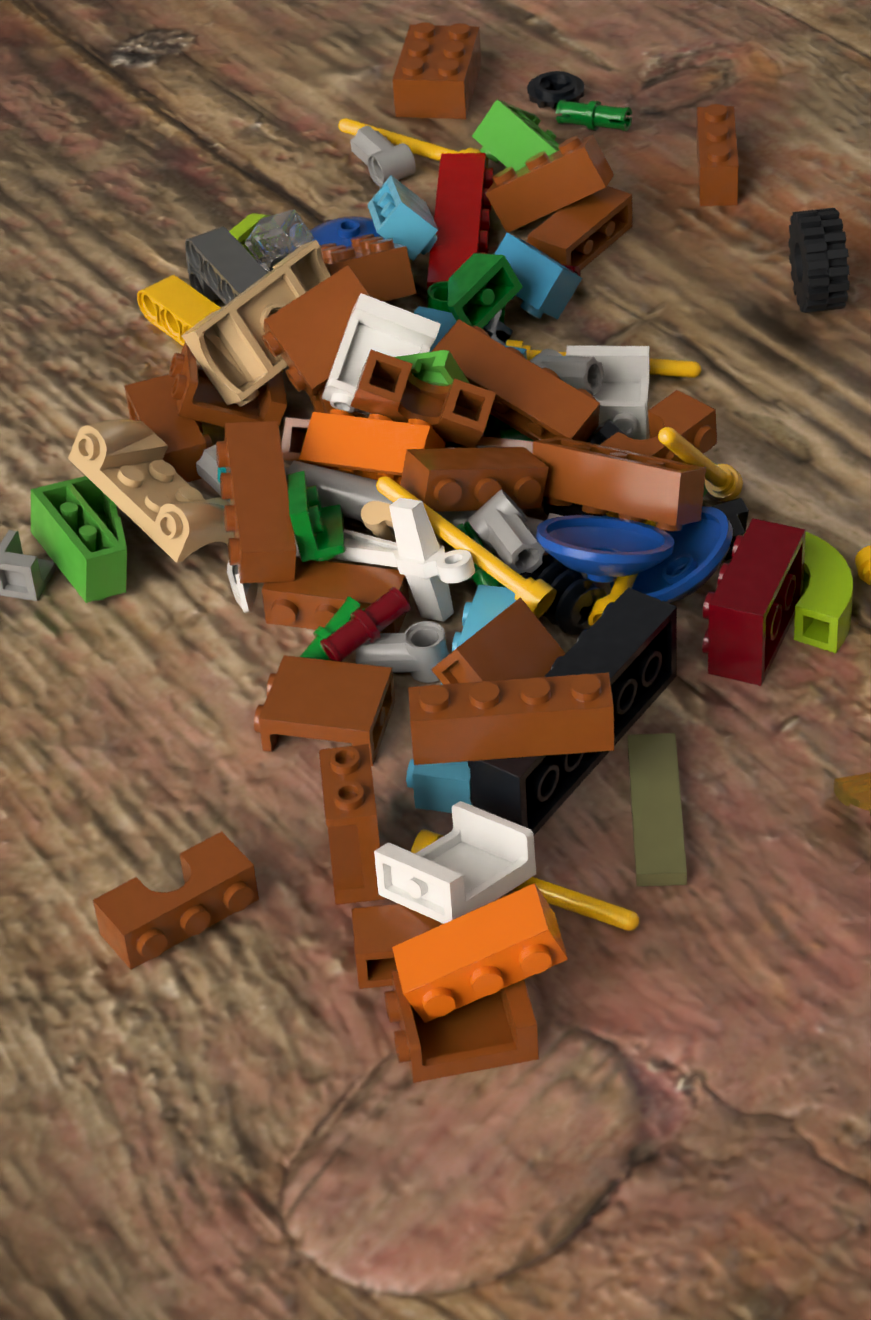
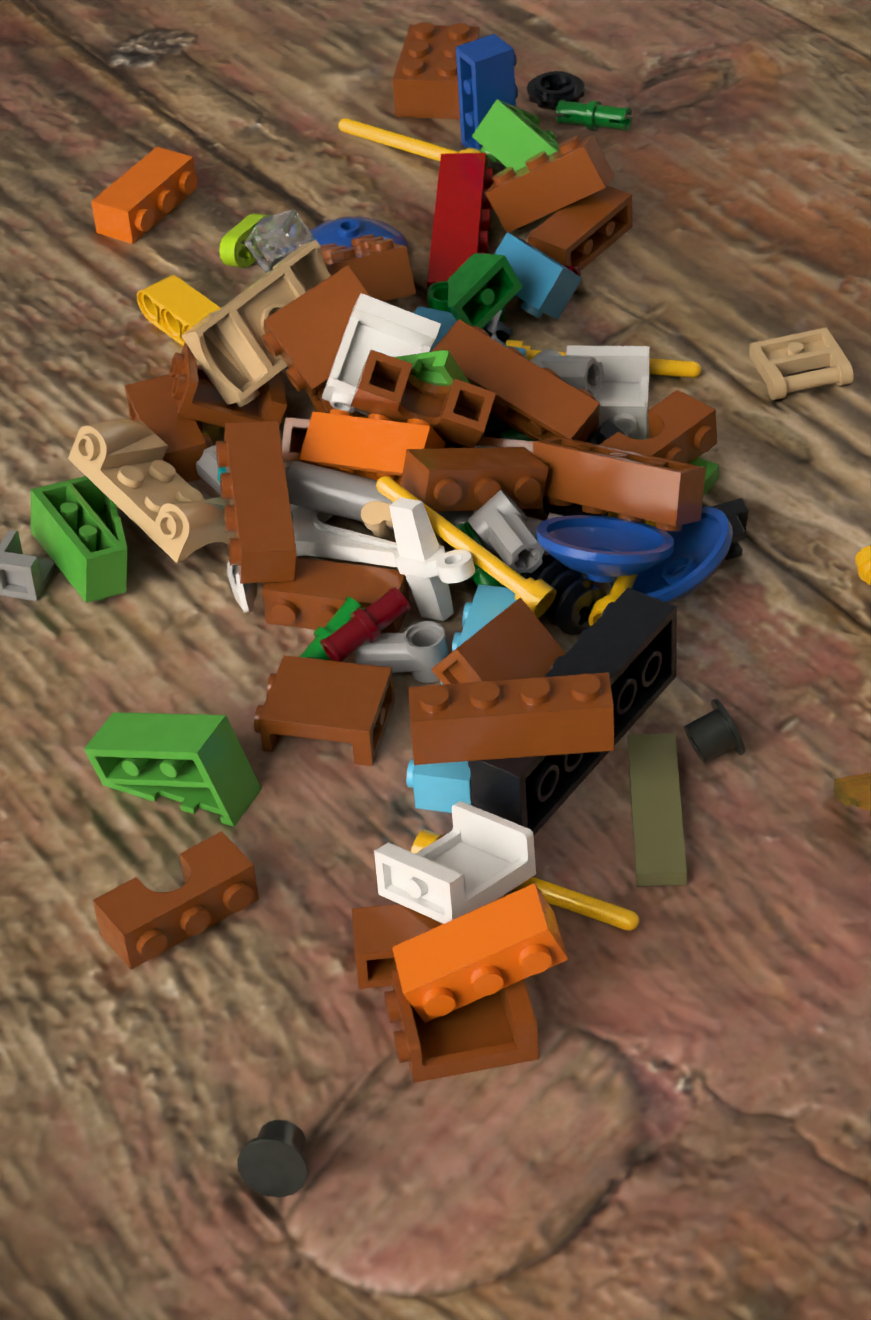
(144, 195): none -> orange brick
(177, 758): none -> bright green wedge
(220, 265): dark grey beam -> none
(275, 1160): none -> pearl dark grey piece
(316, 529): green bracket -> none
(351, 822): dark orange panel -> none
(382, 156): light grey piece -> none
(403, 217): medium azure brick -> none
(483, 76): none -> blue brick
(714, 734): none -> pearl dark grey piece
(717, 156): dark orange brick -> none
(720, 480): yellow piece -> none
(754, 601): dark red brick -> none
(797, 354): none -> tan plate
(818, 260): black tyre -> none
(826, 601): lime arch -> none

